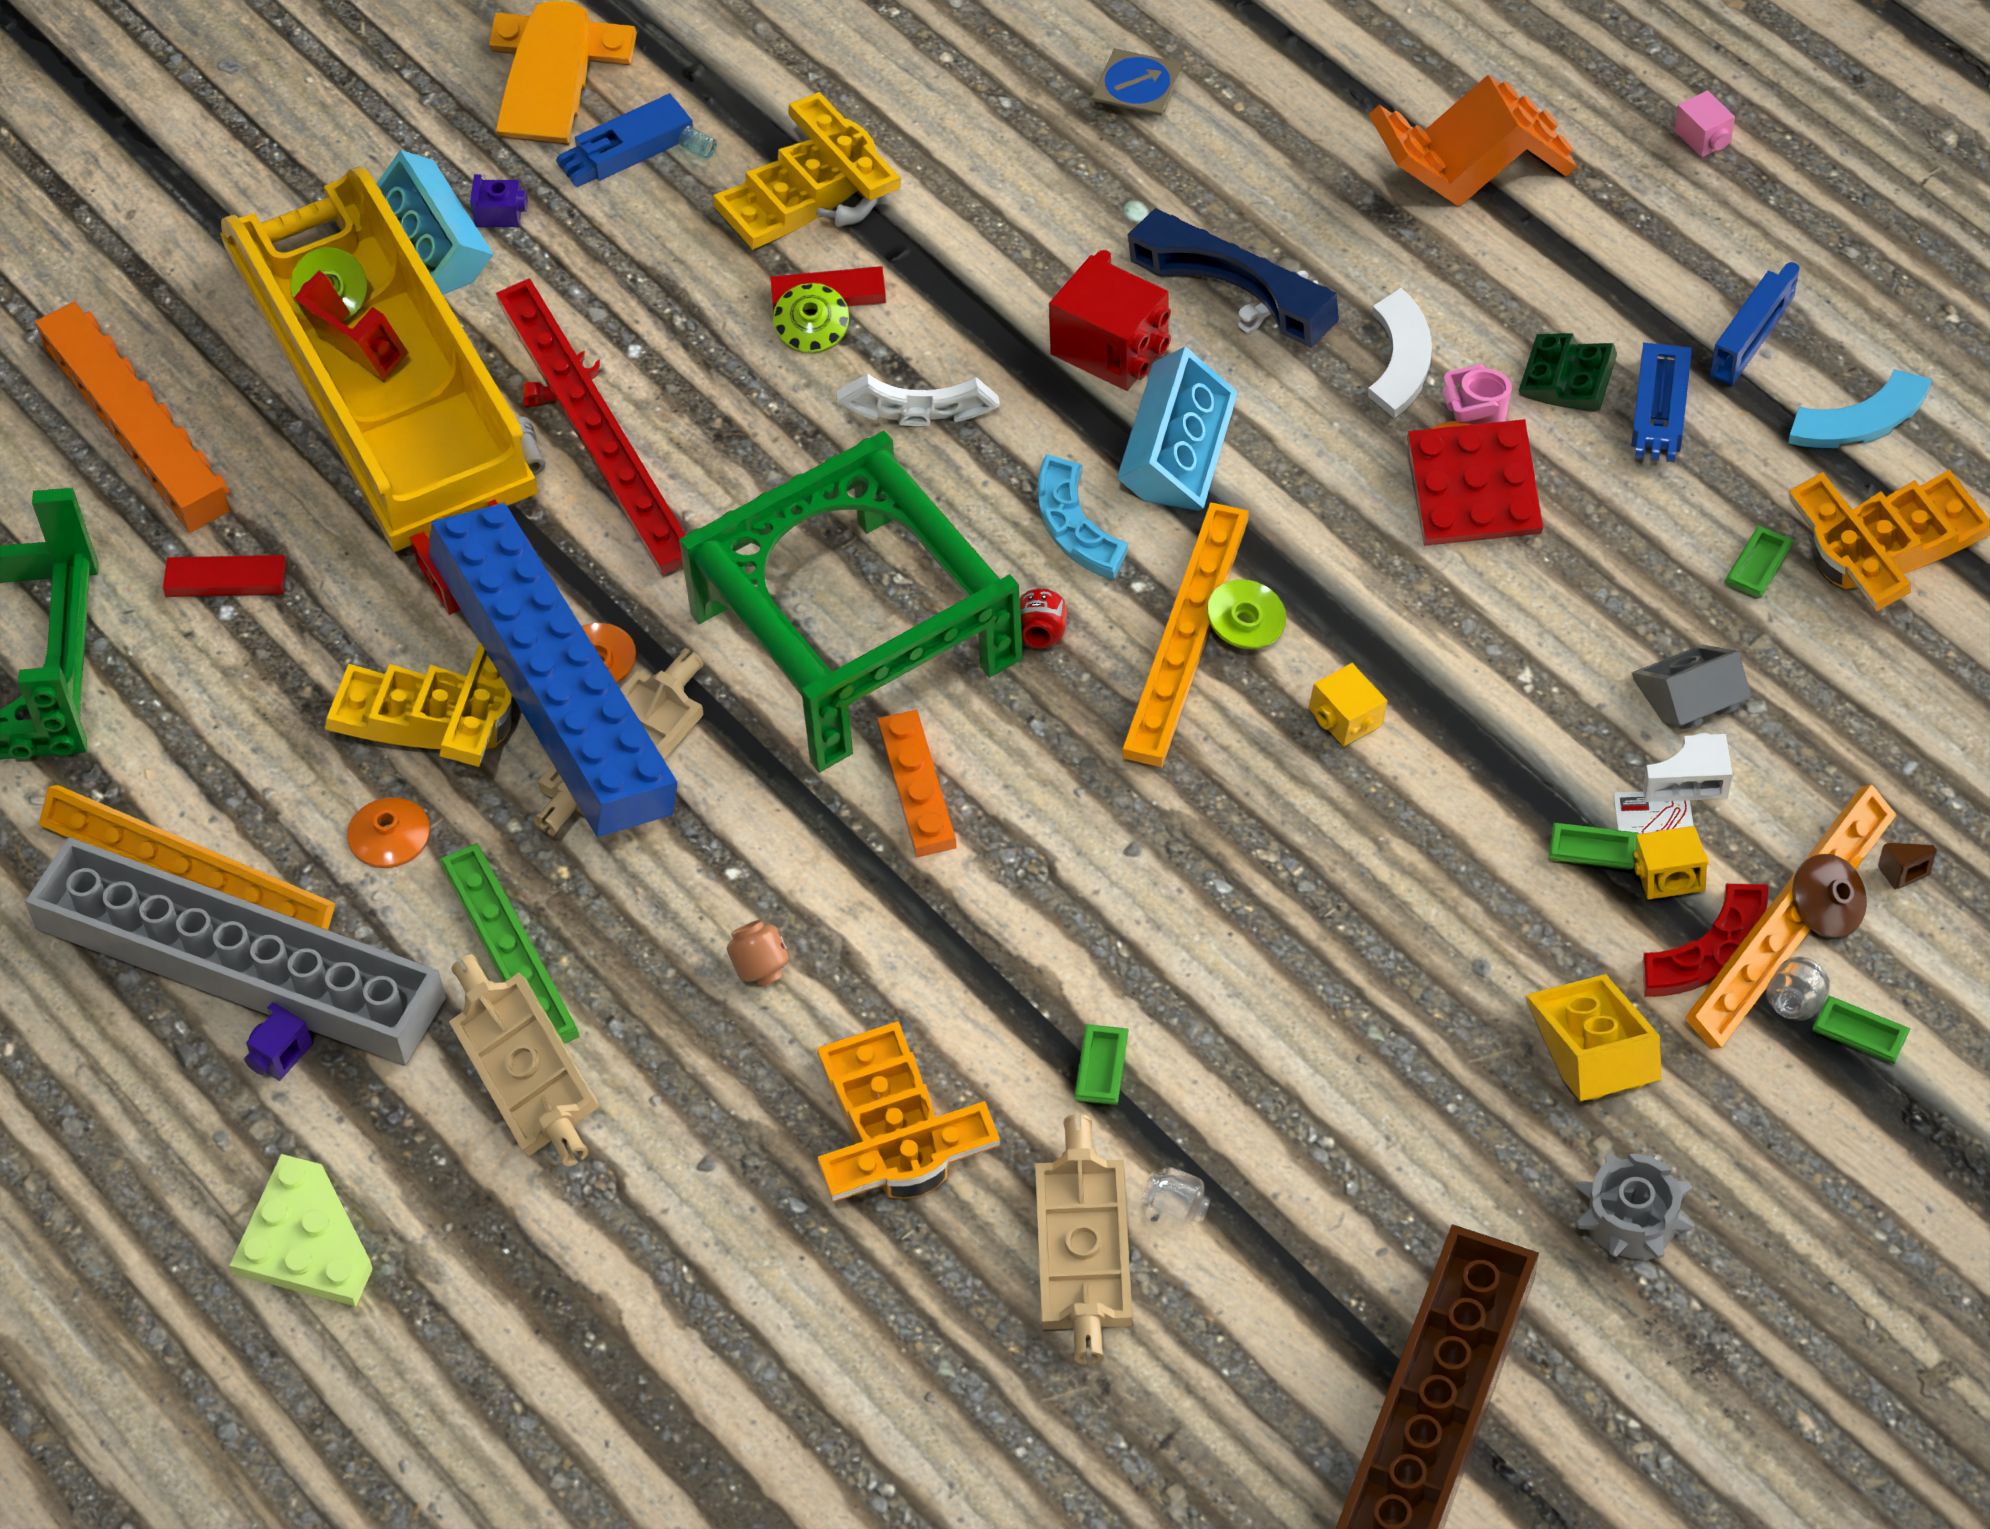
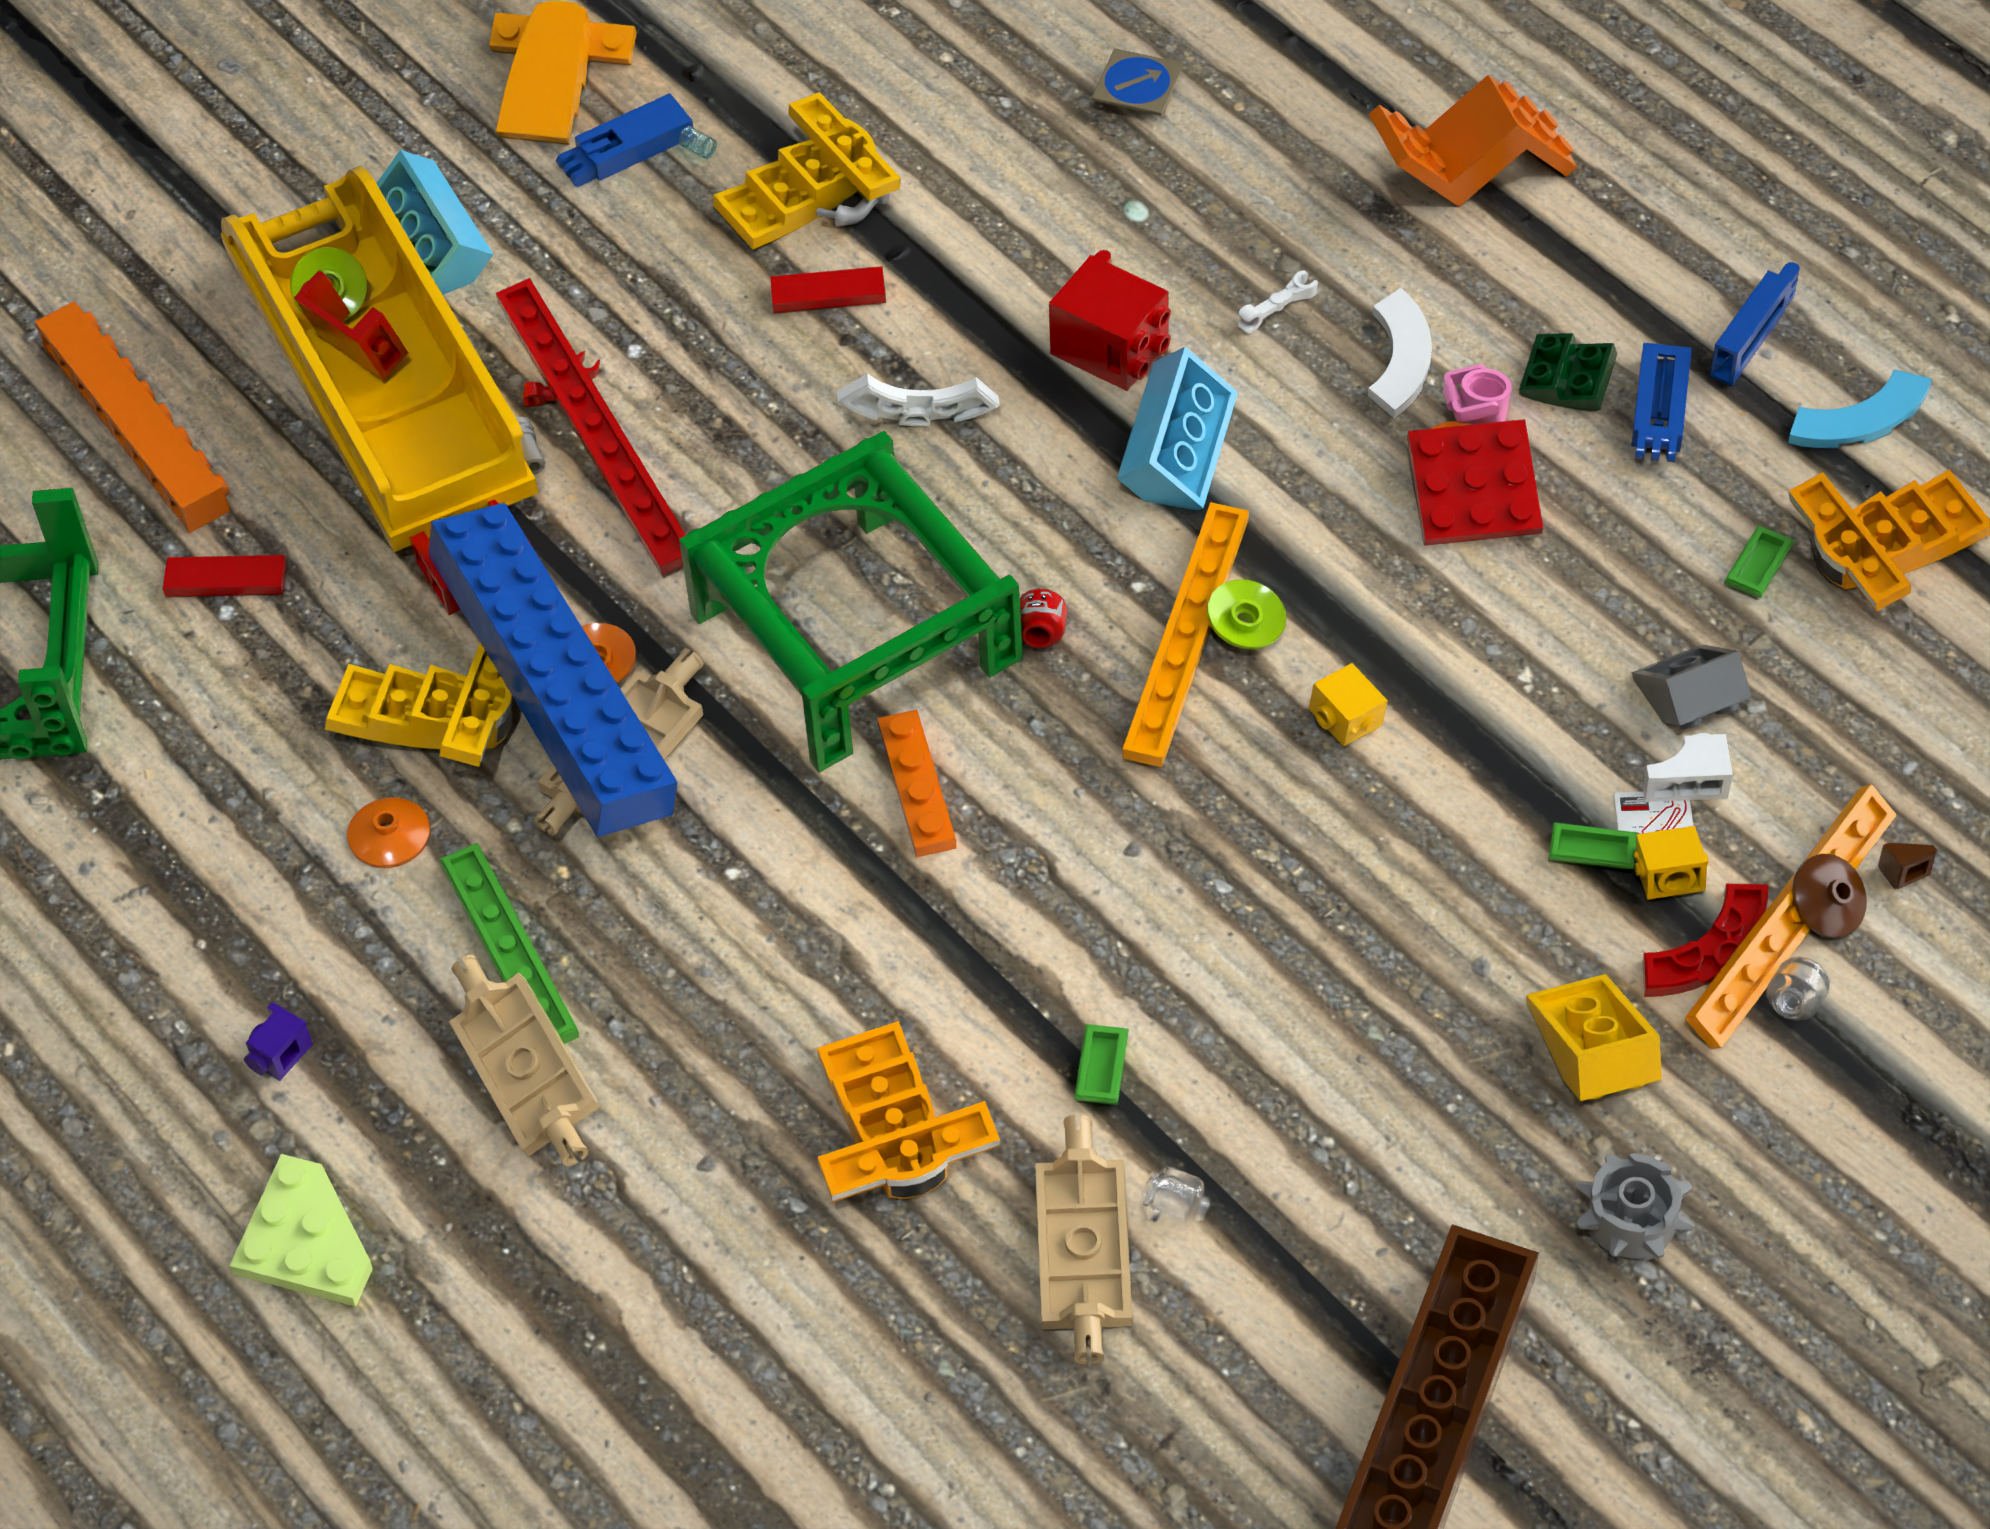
(142, 842): light orange plate -> none
(236, 949): light grey brick -> none
(497, 202): dark purple brick -> none
(758, 952): nougat head -> none
(812, 332): lime dish -> none
(1068, 525): medium azure tile -> none
(1176, 247): dark blue arch -> none
(1704, 124): bright pink brick -> none
(1861, 1030): bright green tile -> none

